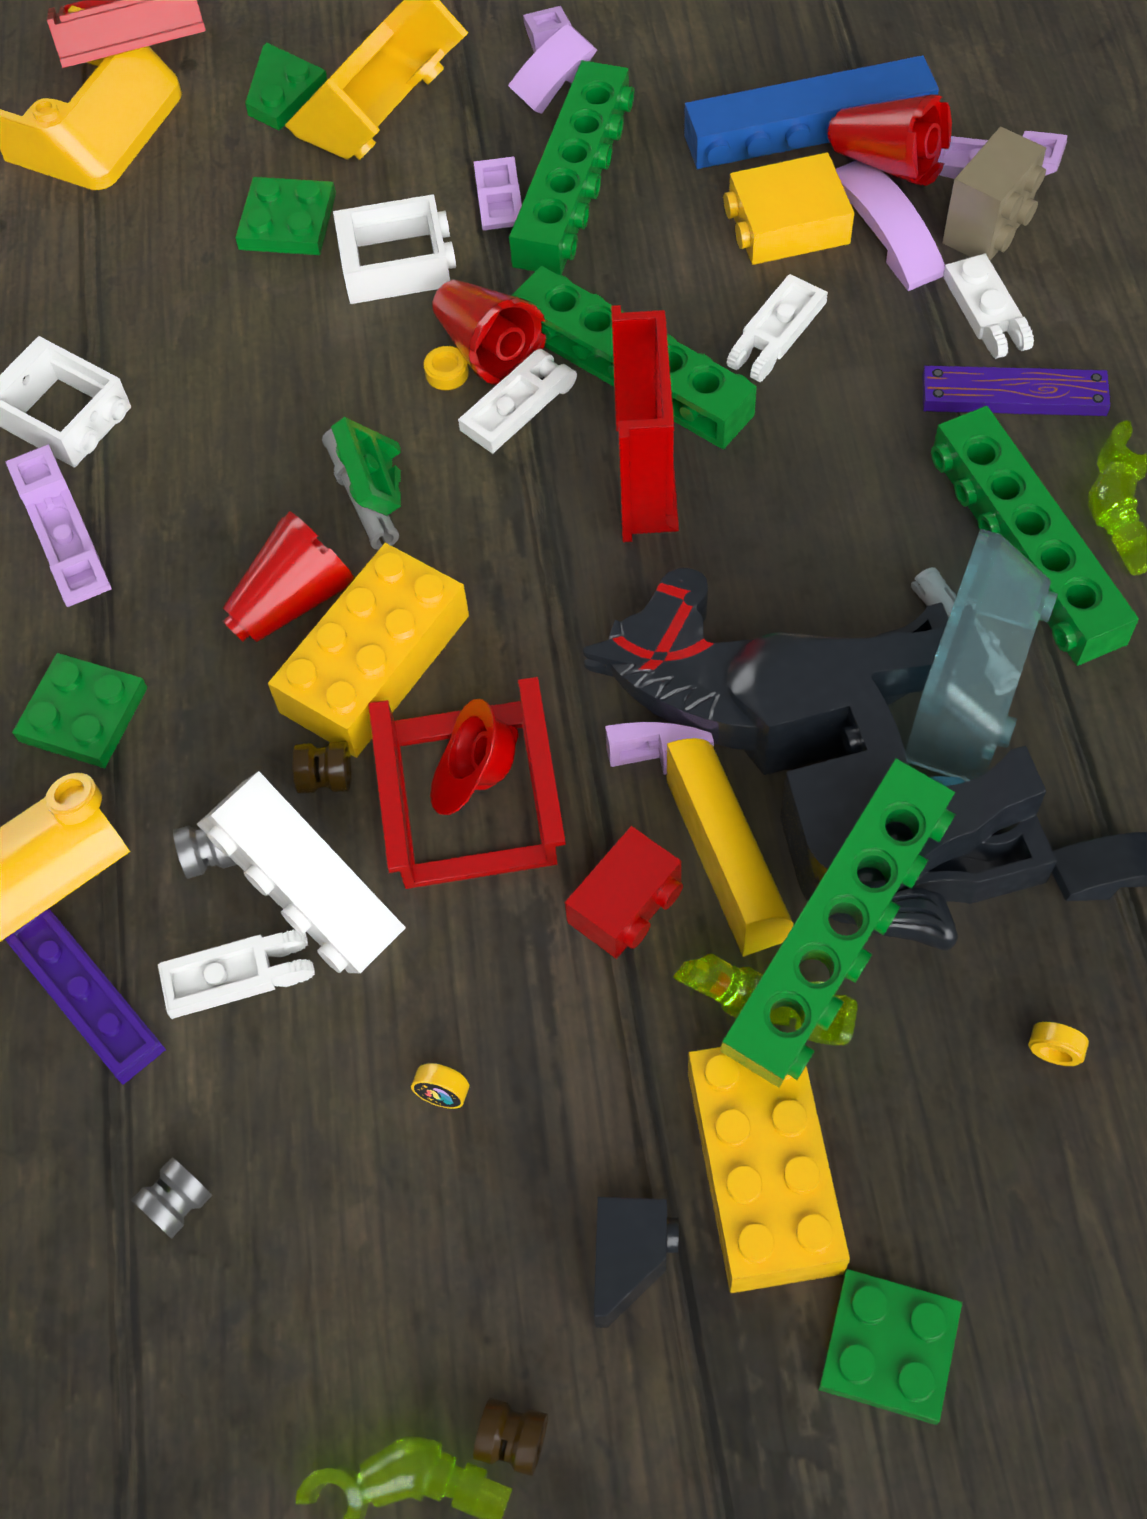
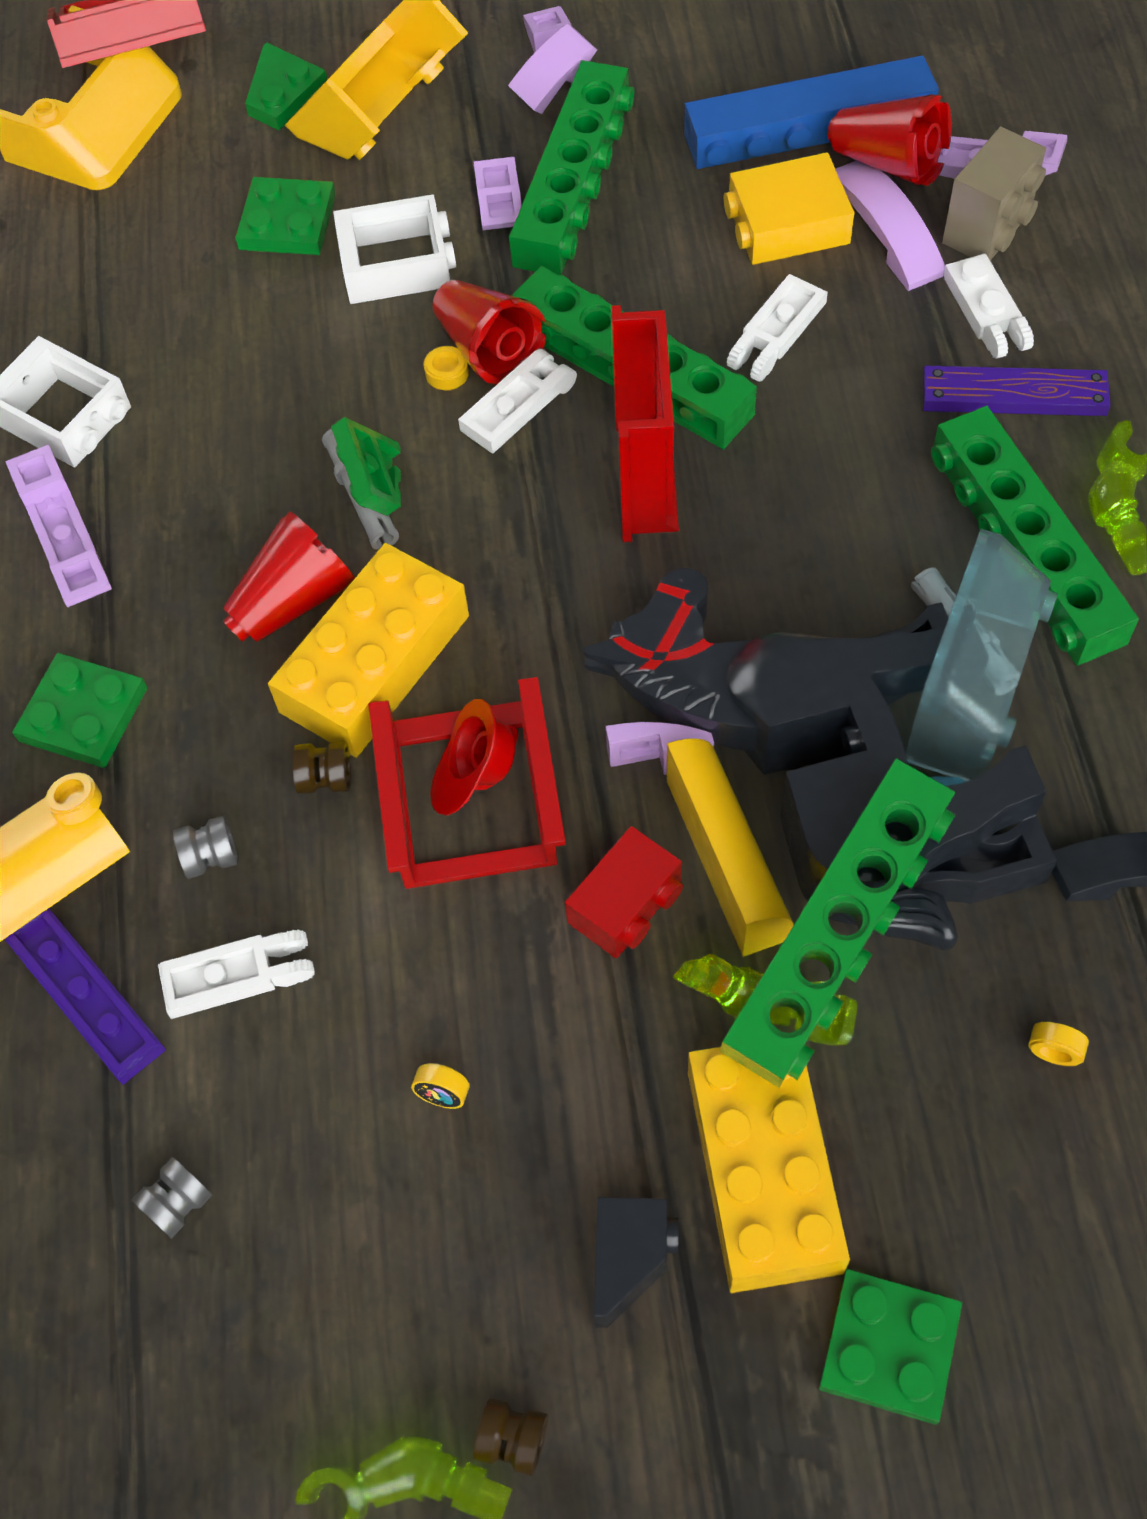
(301, 875): white wedge -> none

